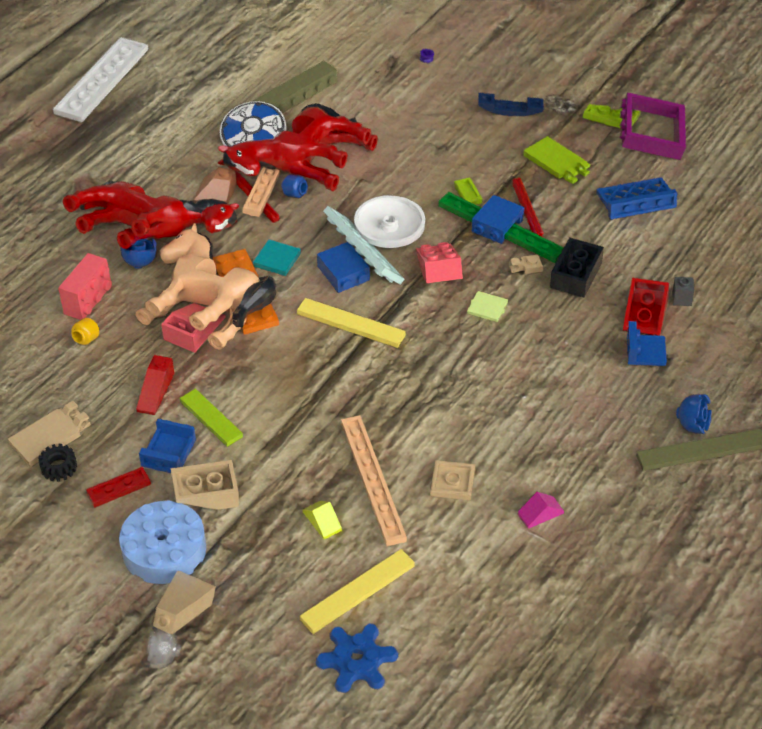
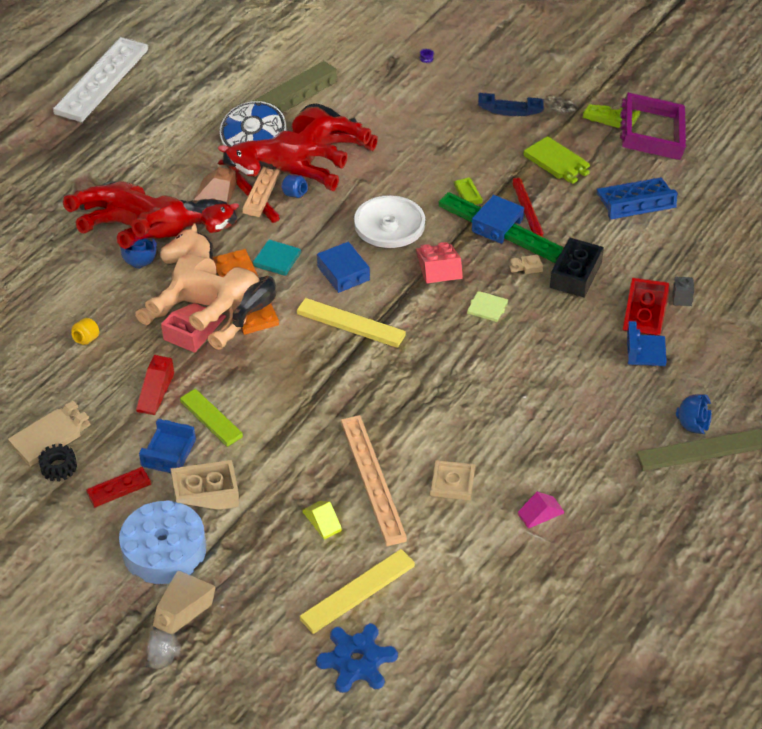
(85, 286): coral brick -> none
(372, 255): light aqua plate -> none

